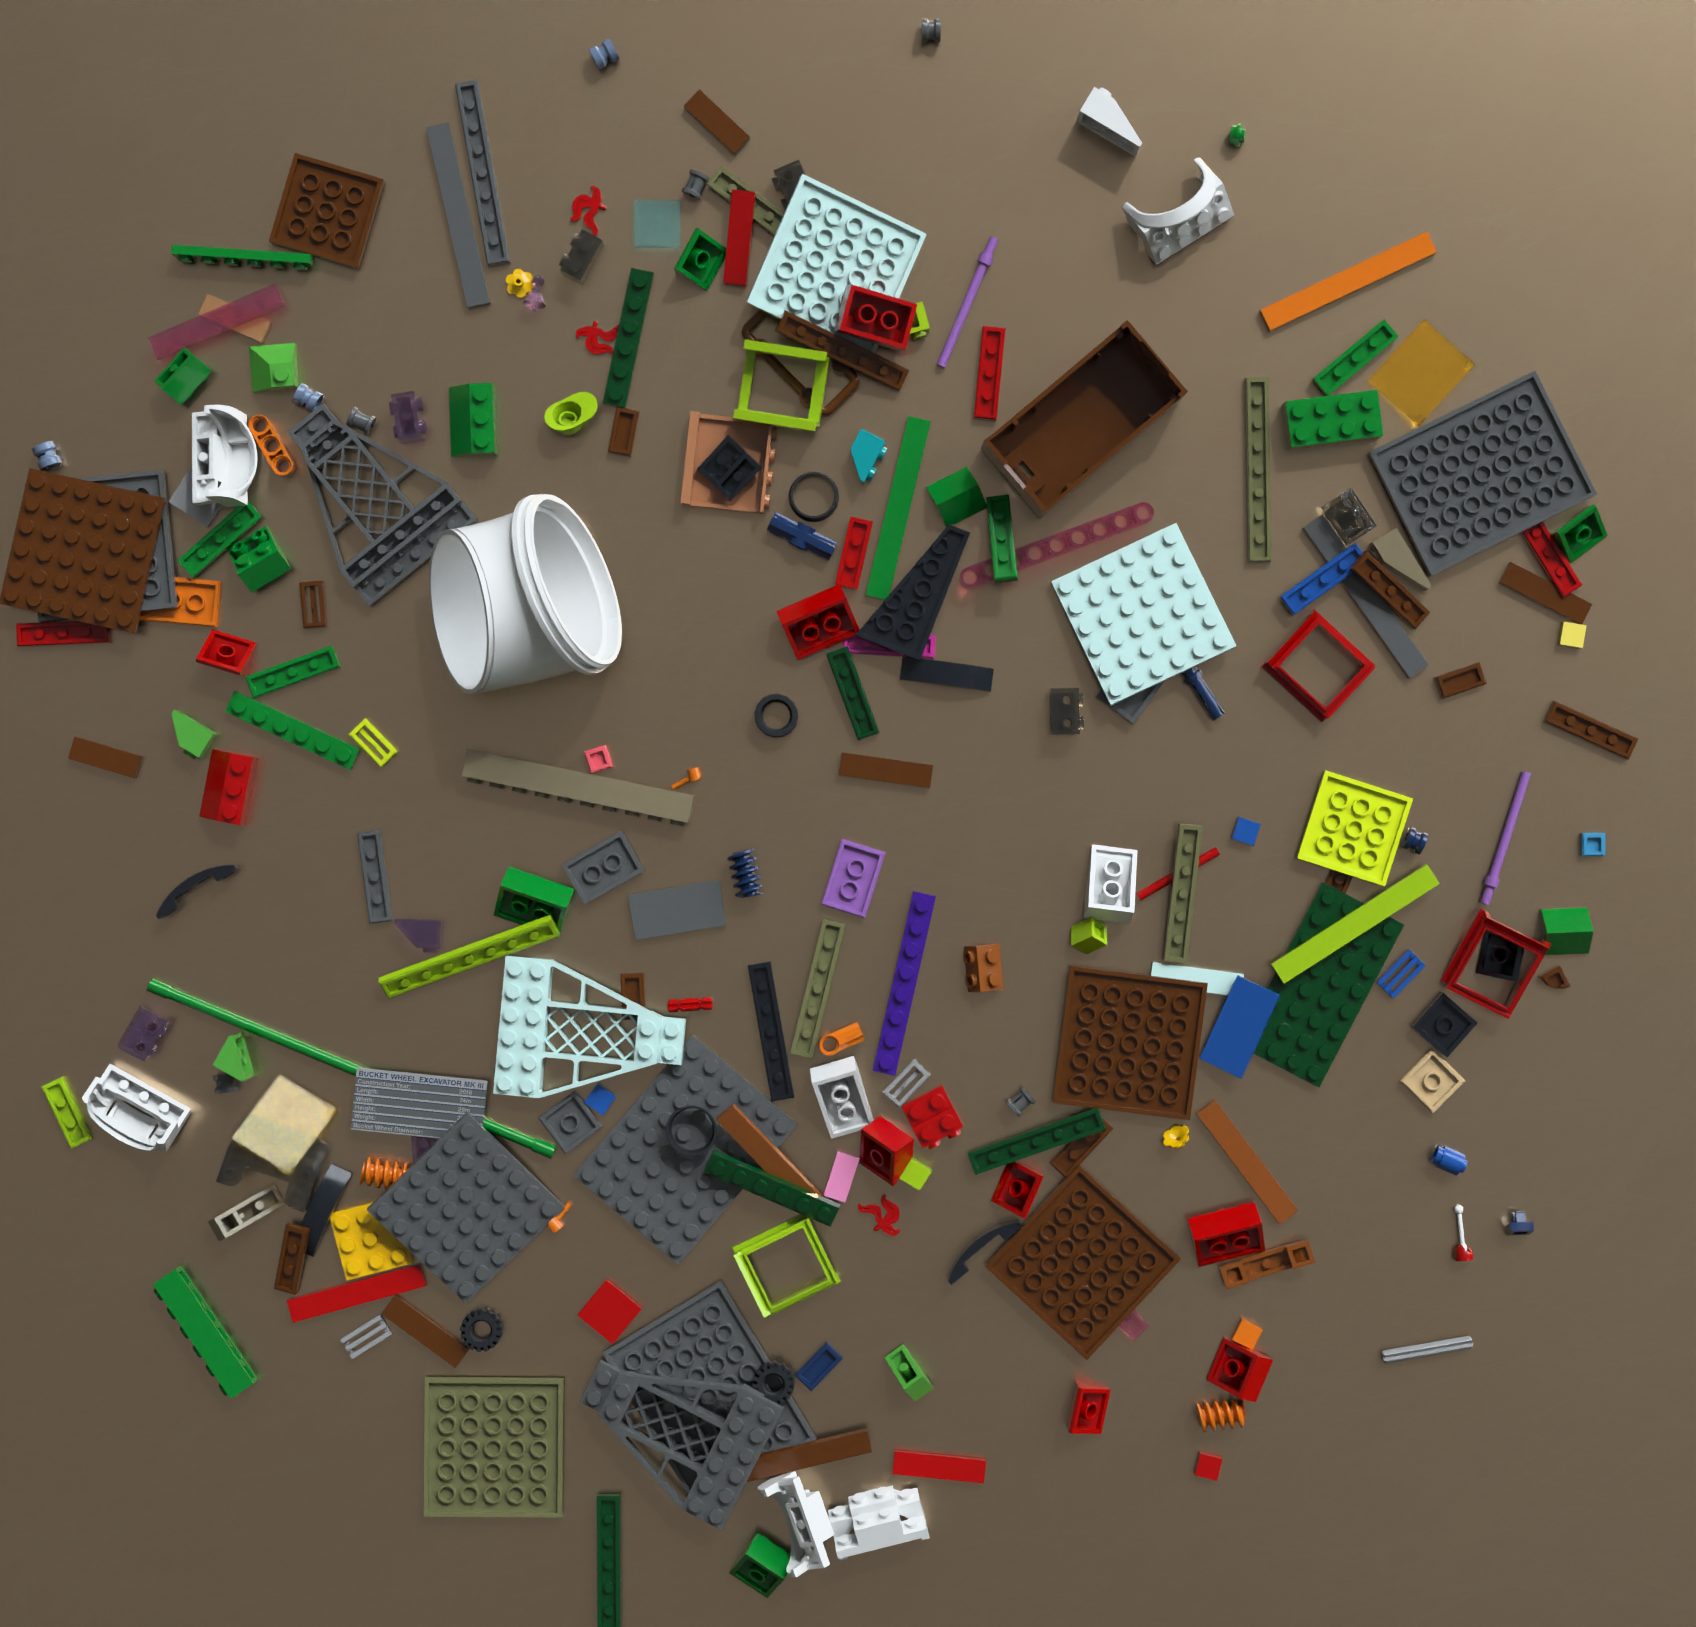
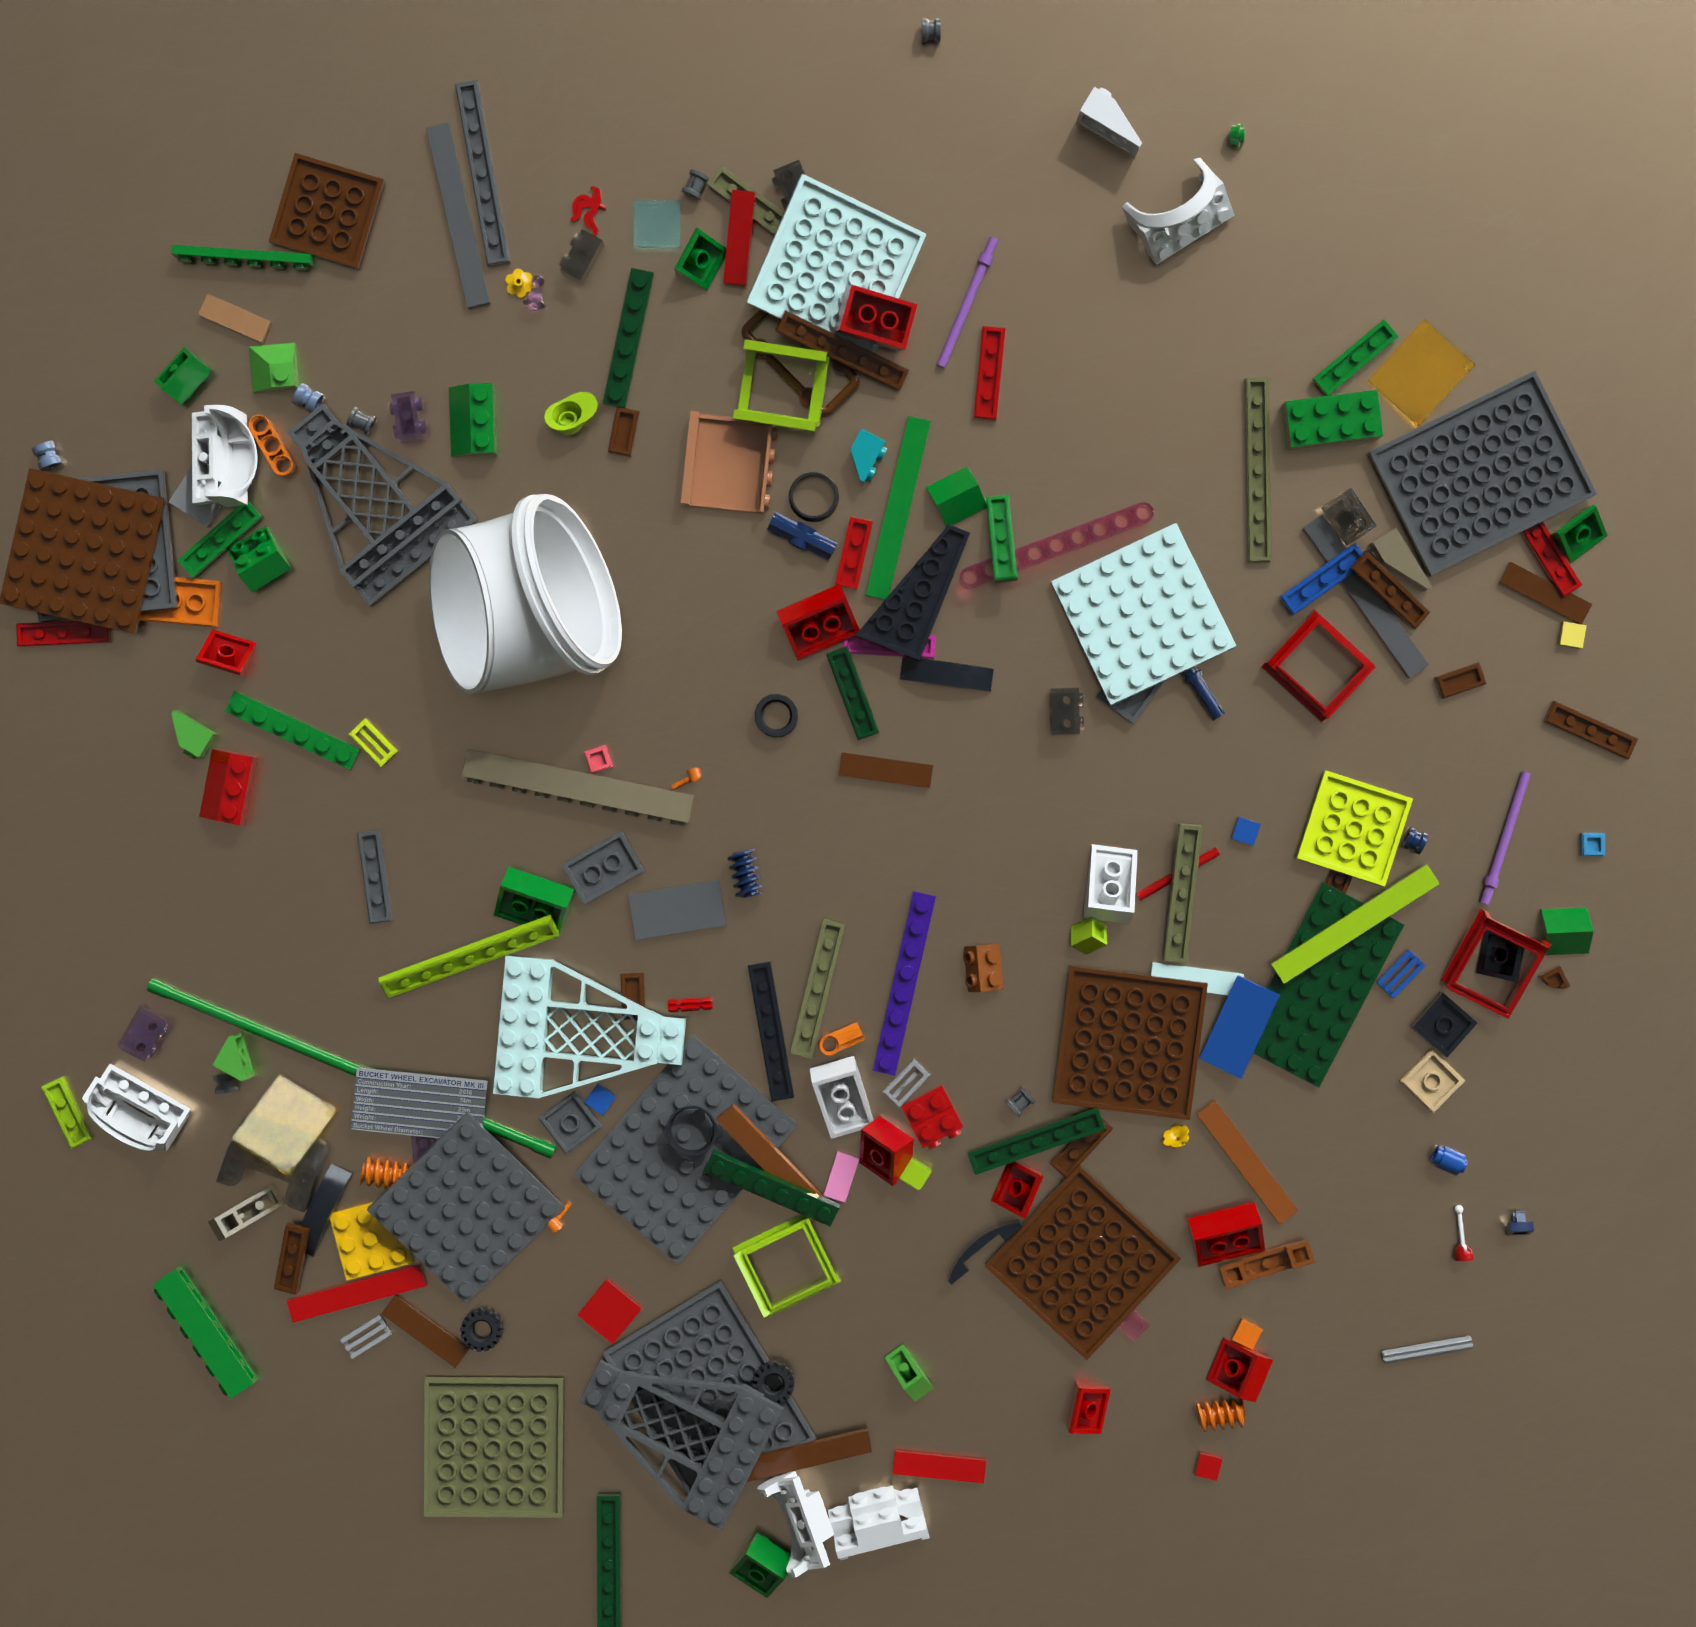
(105, 757): reddish brown tile -> none
(172, 902): black slope -> none
(216, 321): clear pink tile -> none
(292, 672): green tile -> none
(311, 585): reddish brown tile -> none
(422, 933): clear purple slope -> none
(592, 341): red piece -> none
(604, 54): sand blue wheel -> none
(716, 122): reddish brown tile -> none
(729, 467): black slope -> none
(818, 1366): dark blue tile -> none
(853, 878): medium lavender tile -> none
(883, 1223): red piece -> none
(921, 319): lime bracket -> none
(1084, 419): reddish brown piece -> none
(1348, 281): orange tile -> none

